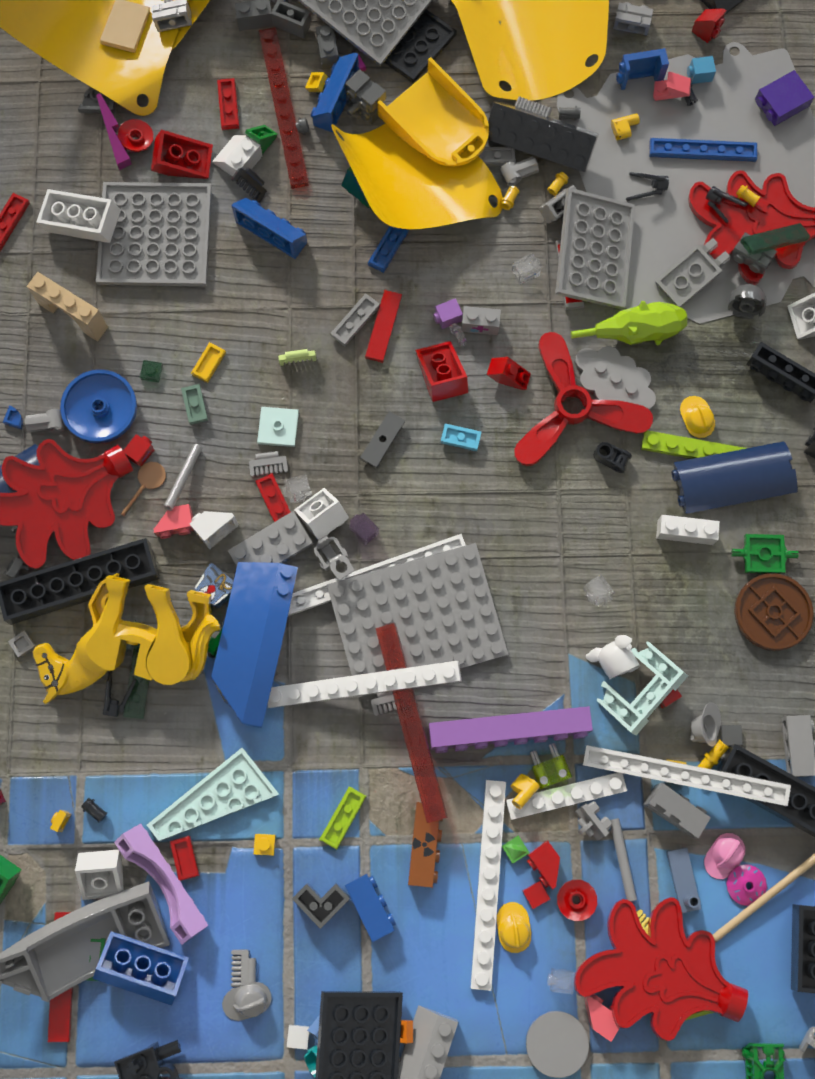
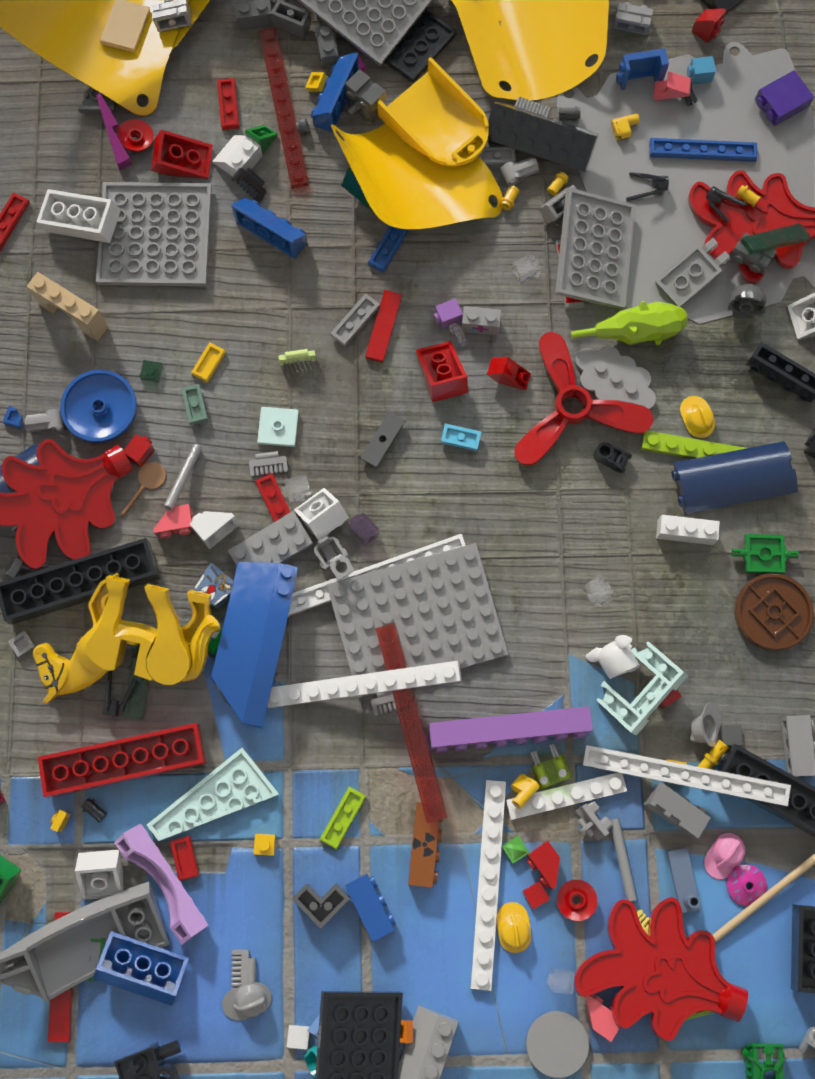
(121, 760): none -> red brick

